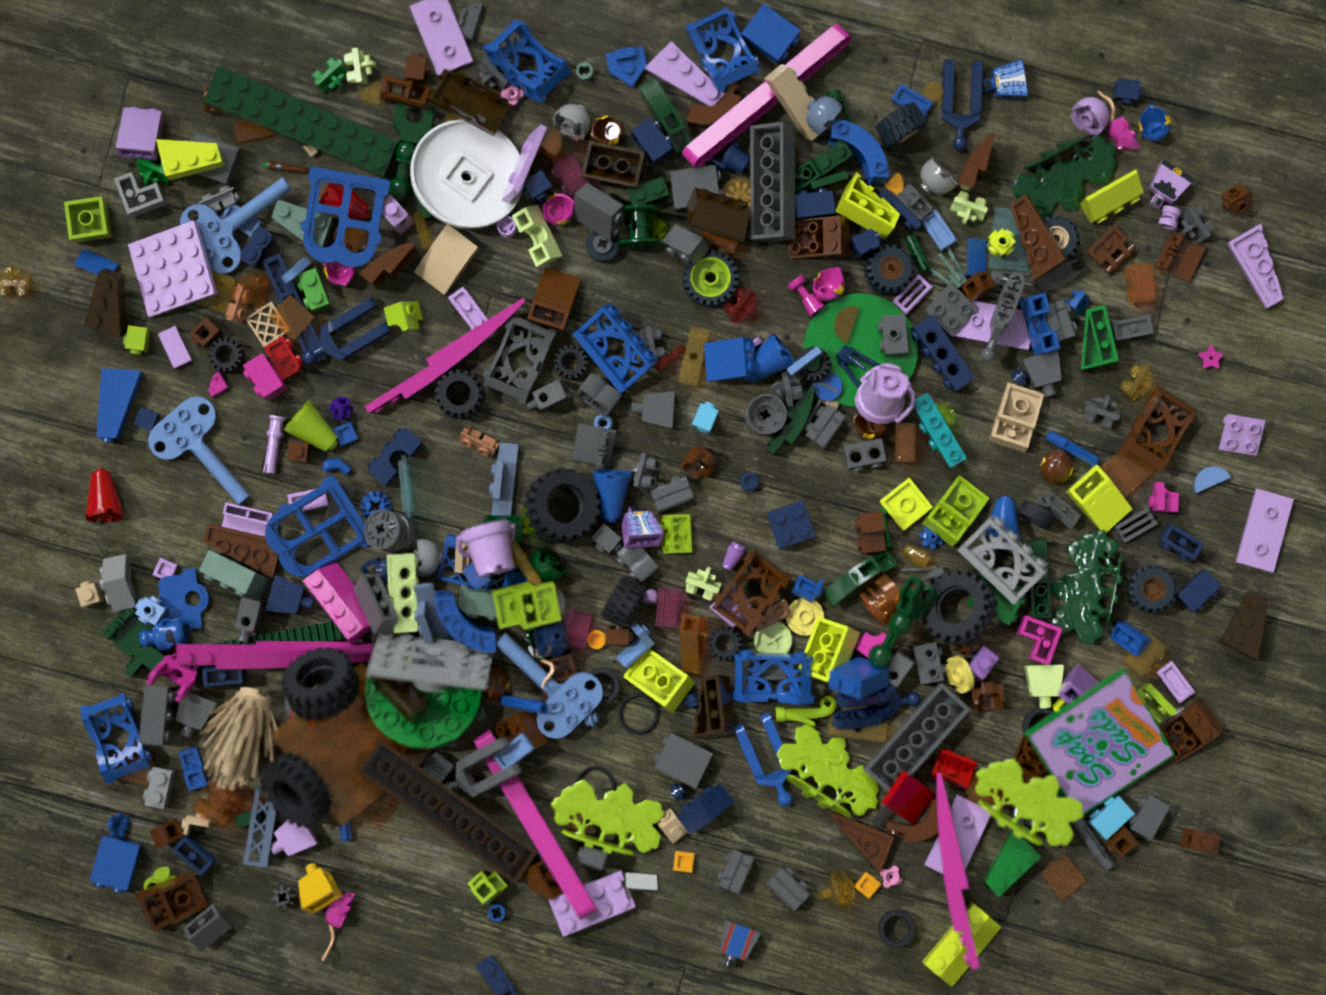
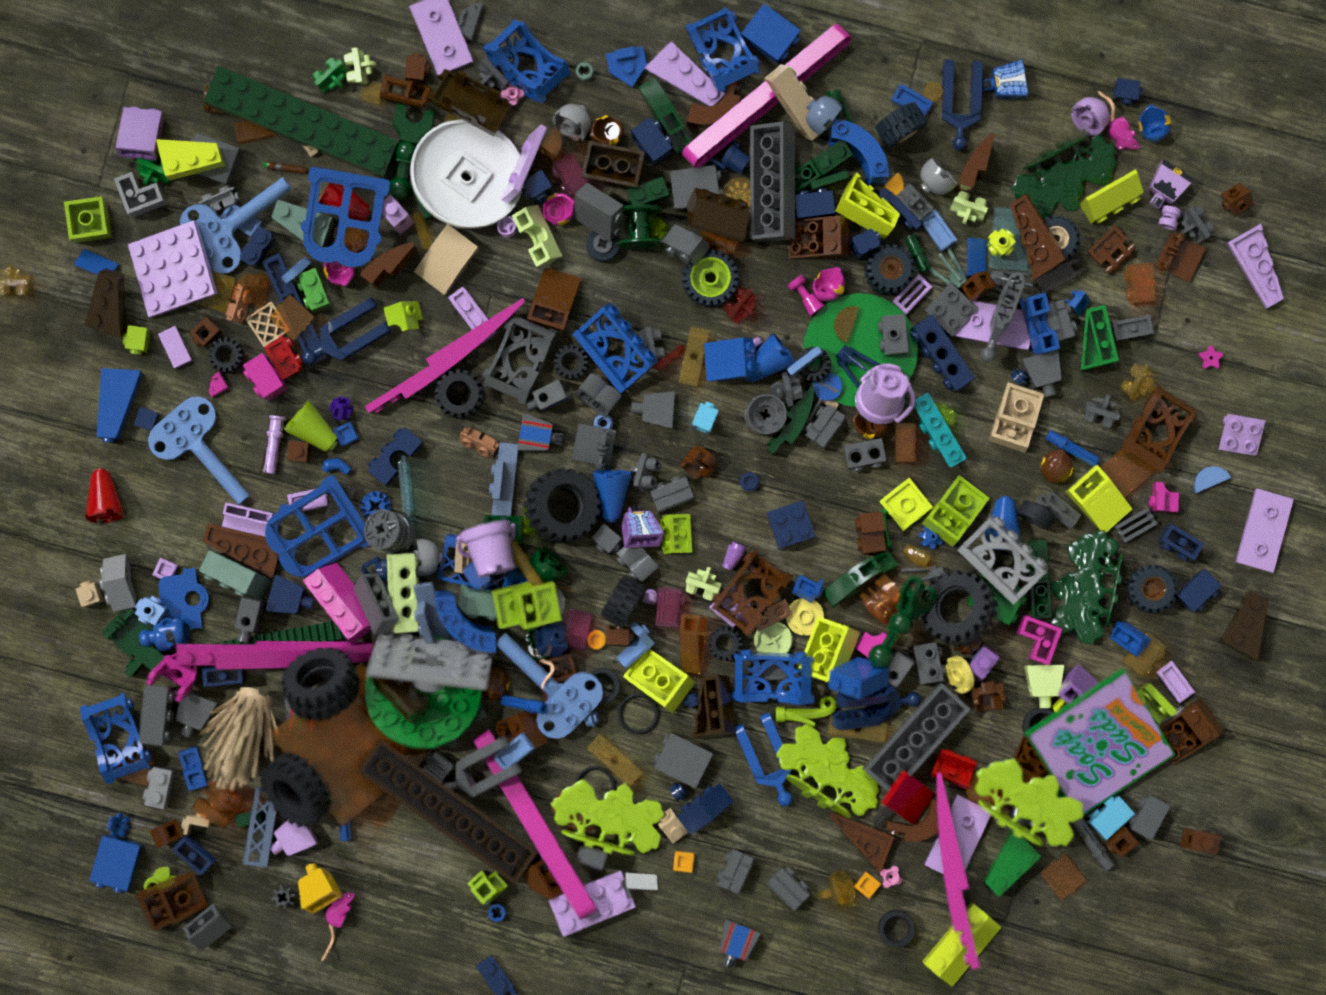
(537, 435): none -> torso
(623, 769): none -> clear yellow tile

